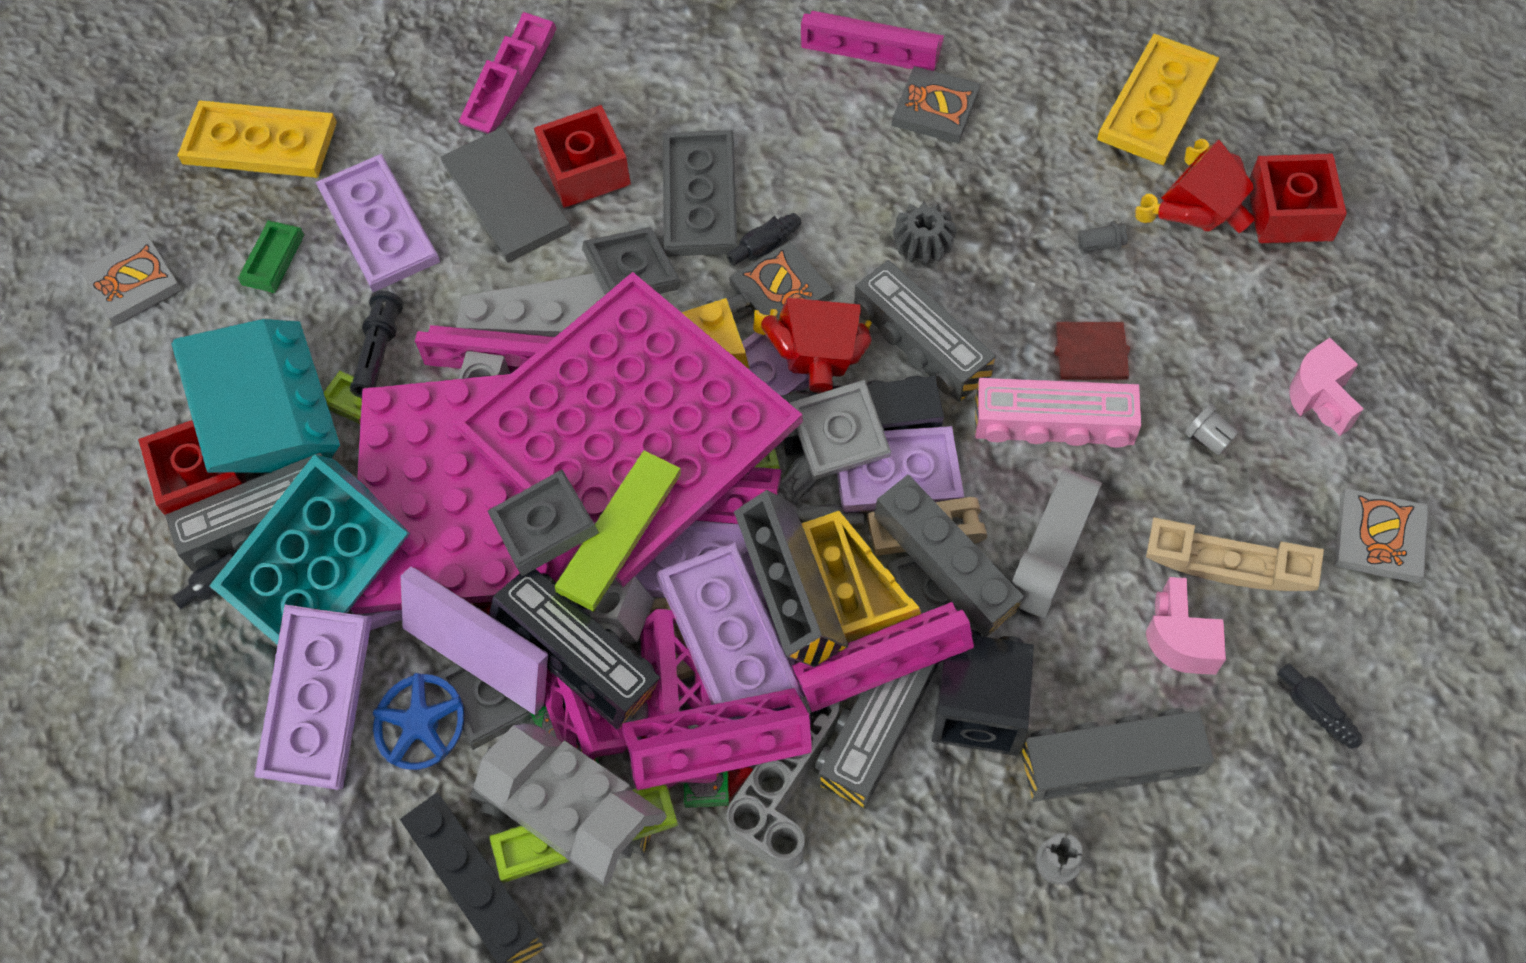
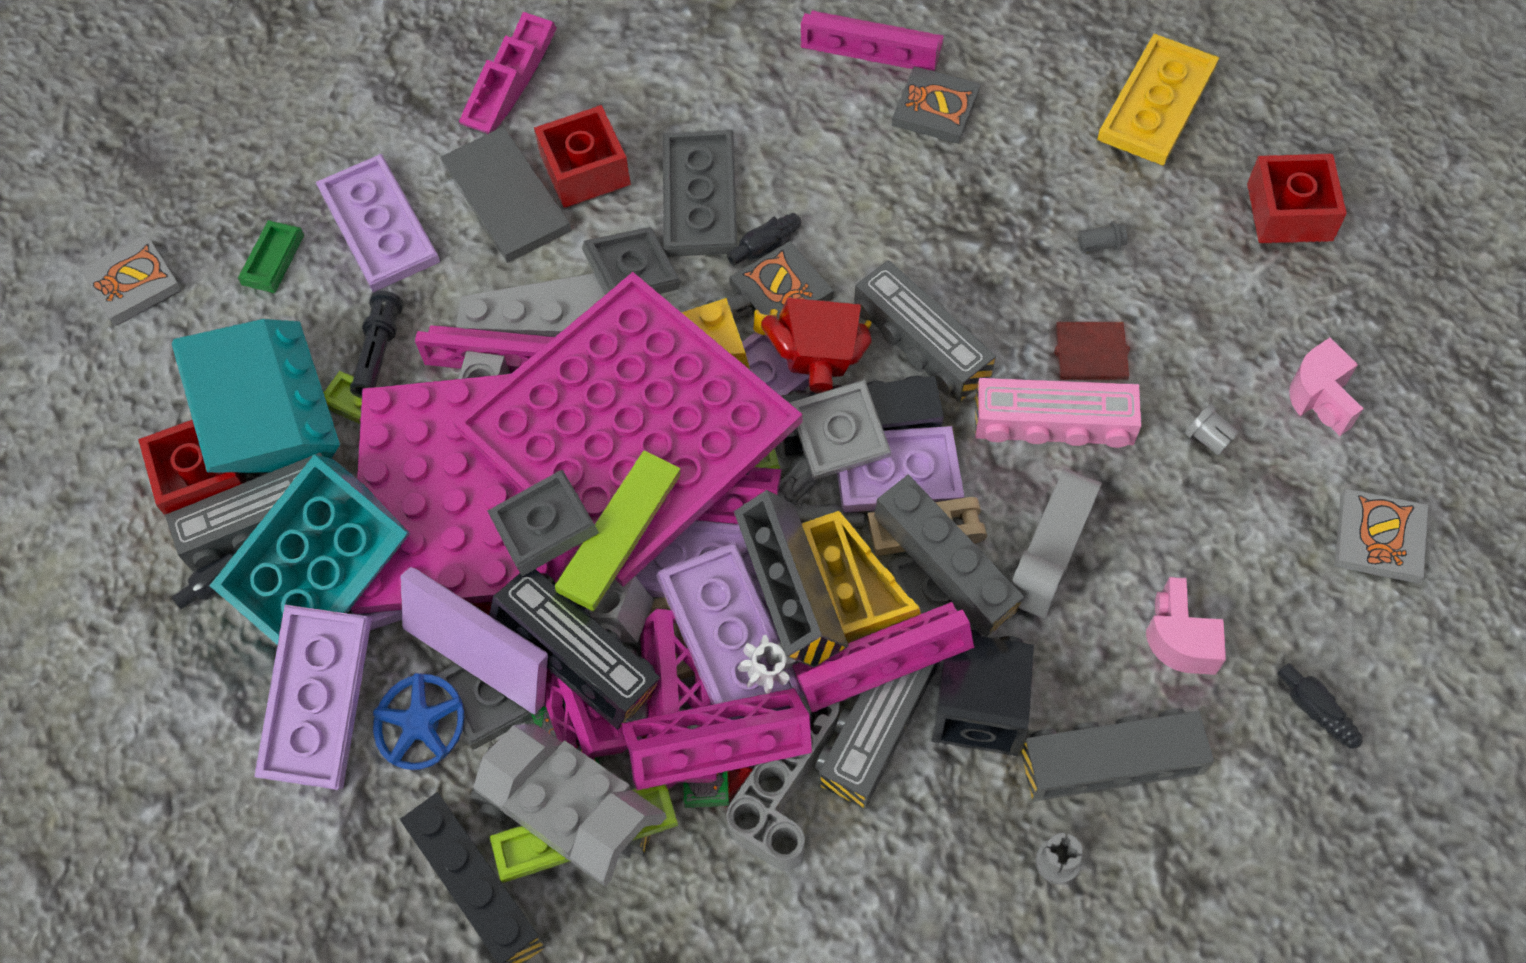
(257, 138): yellow plate -> none
(757, 672): none -> white gear
(924, 232): dark grey gear -> none
(1205, 192): red torso -> none
(1234, 562): tan slope -> none

